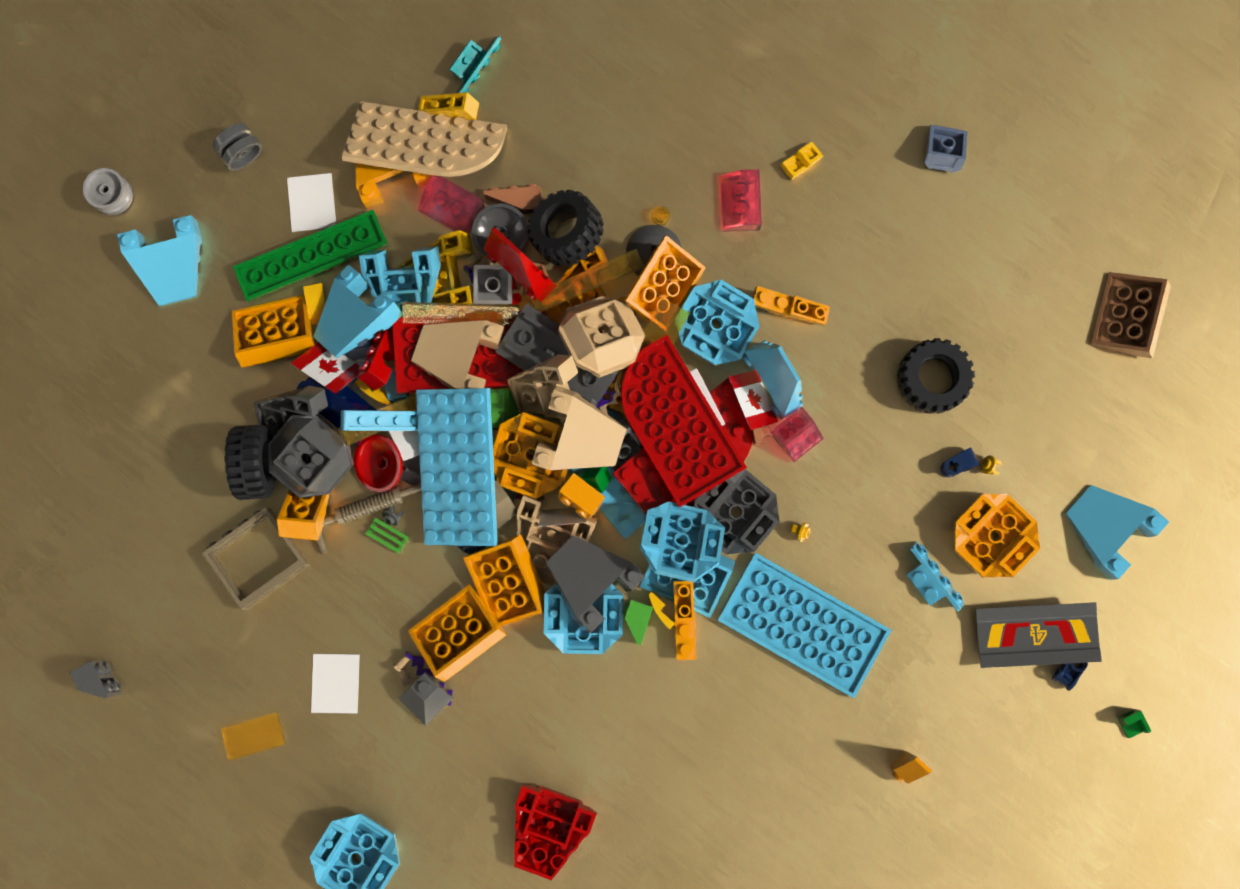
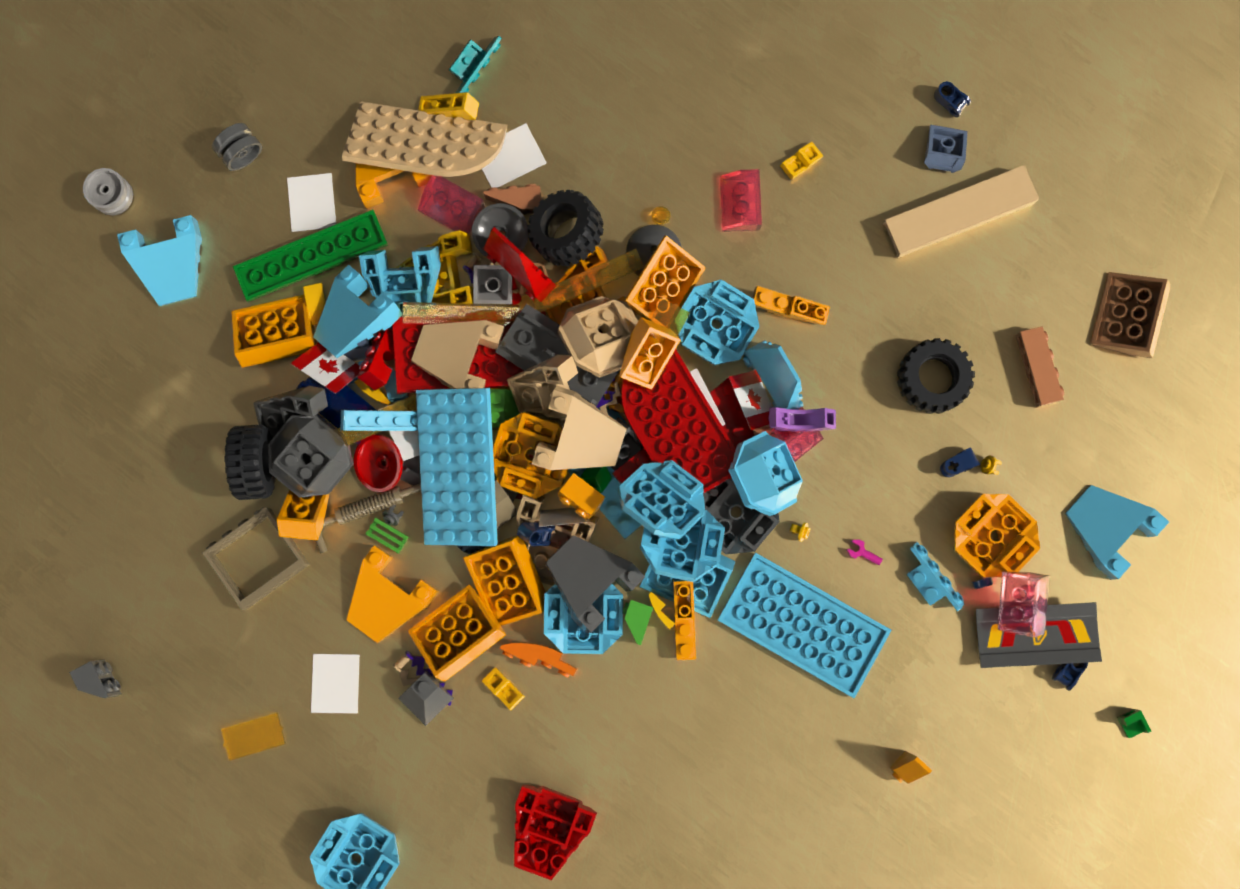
(379, 603): none -> light orange wedge
(503, 688): none -> yellow slope
(517, 157): none -> white sticker
(531, 653): none -> orange slope
(535, 535): none -> dark blue piece
(648, 352): none -> light orange slope
(663, 499): none -> medium azure piece
(765, 474): none -> medium azure piece
(802, 420): none -> medium lavender arch
(863, 552): none -> dark pink bar
(951, 101): none -> dark blue piece
(961, 211): none -> tan tile
(982, 583): none -> dark blue tile
(1023, 603): none -> clear pink slope
(1039, 366): none -> nougat brick

